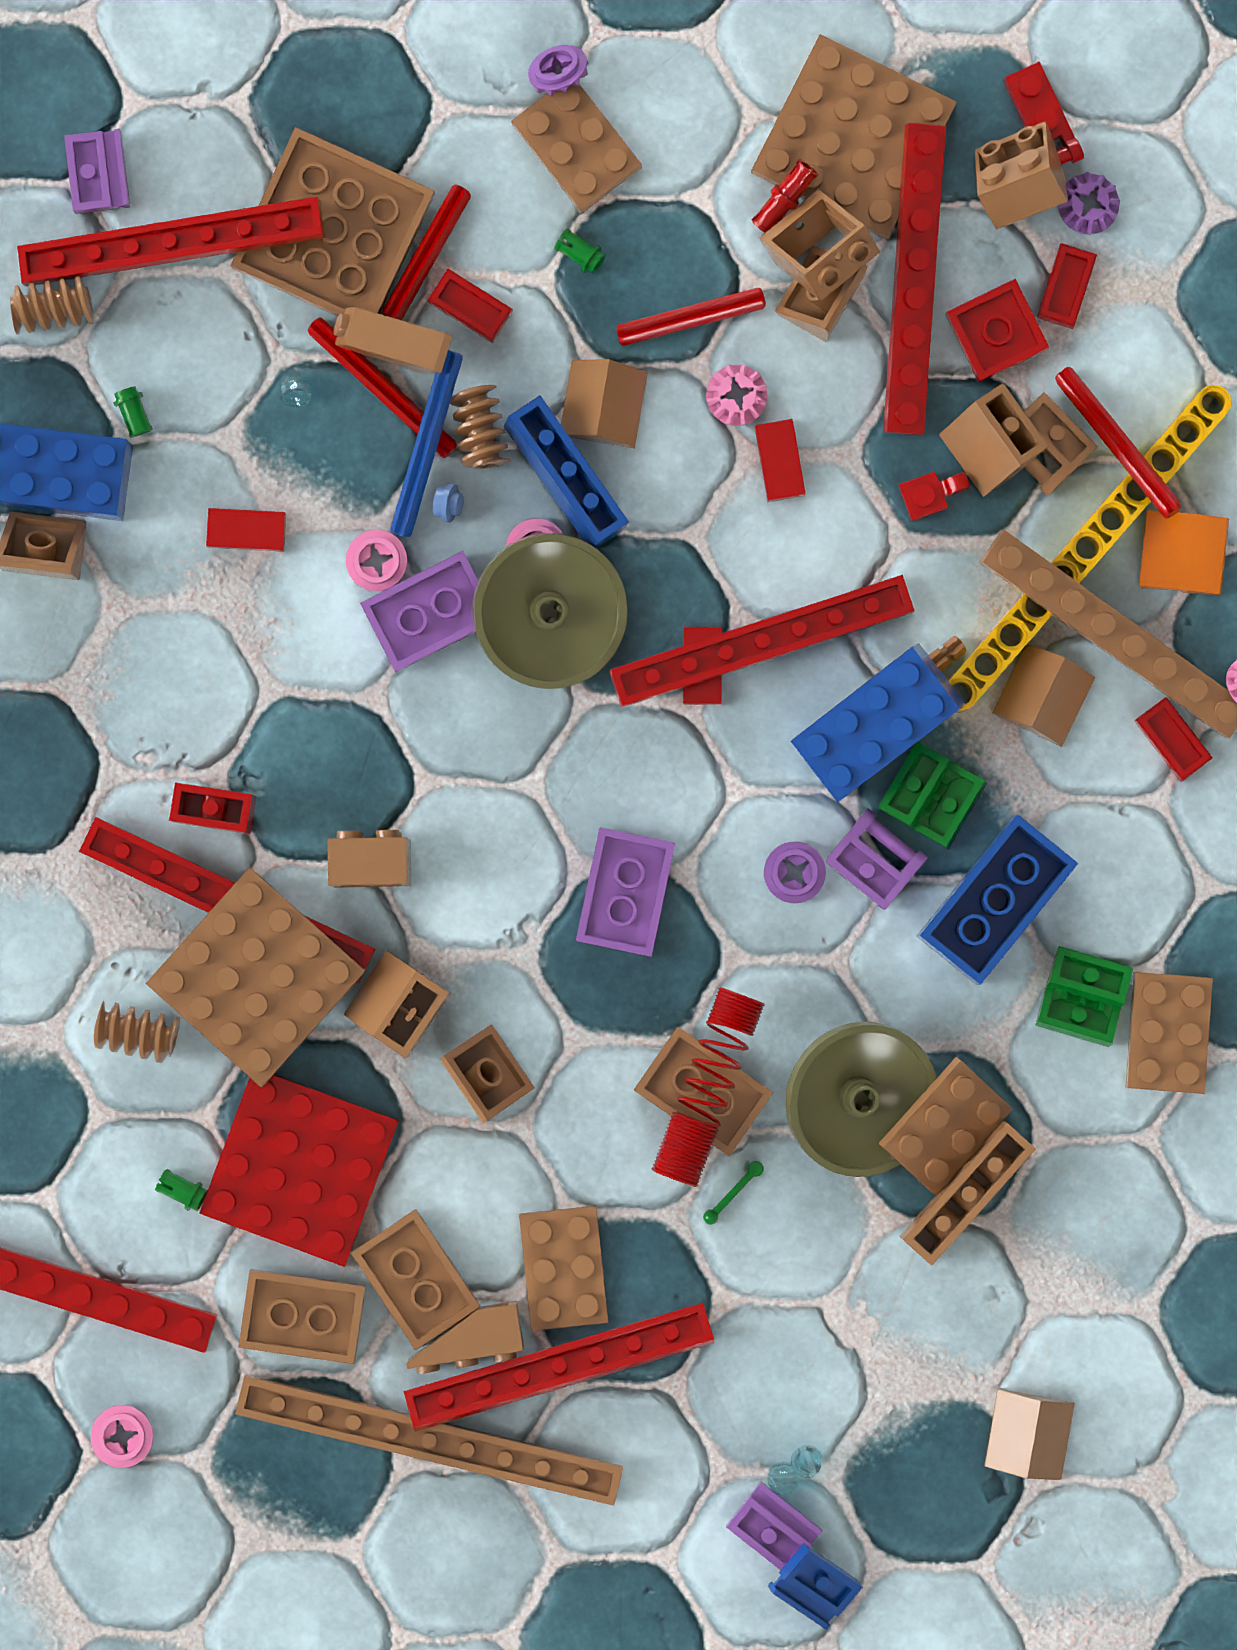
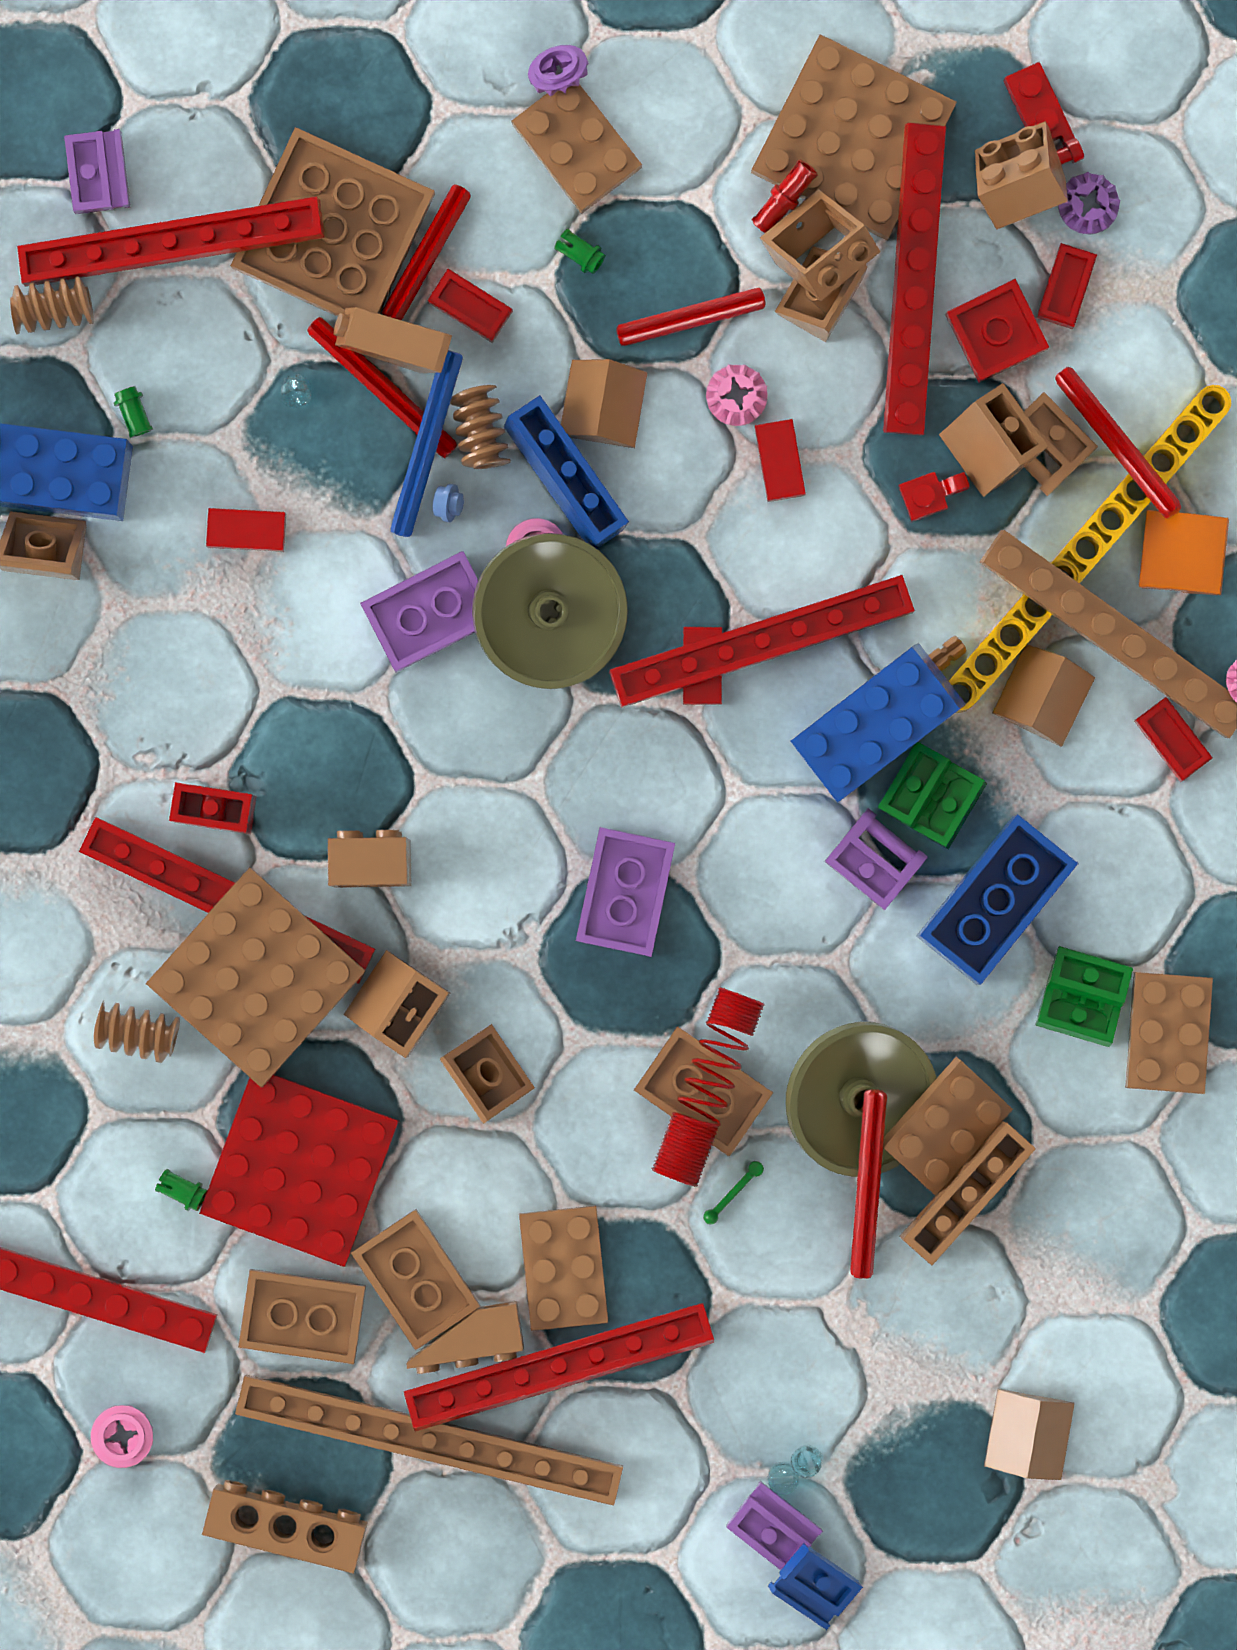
(224, 1524): none -> medium nougat brick
(360, 552): bright pink gear -> none
(812, 876): medium lavender gear -> none
(868, 1183): none -> red axle

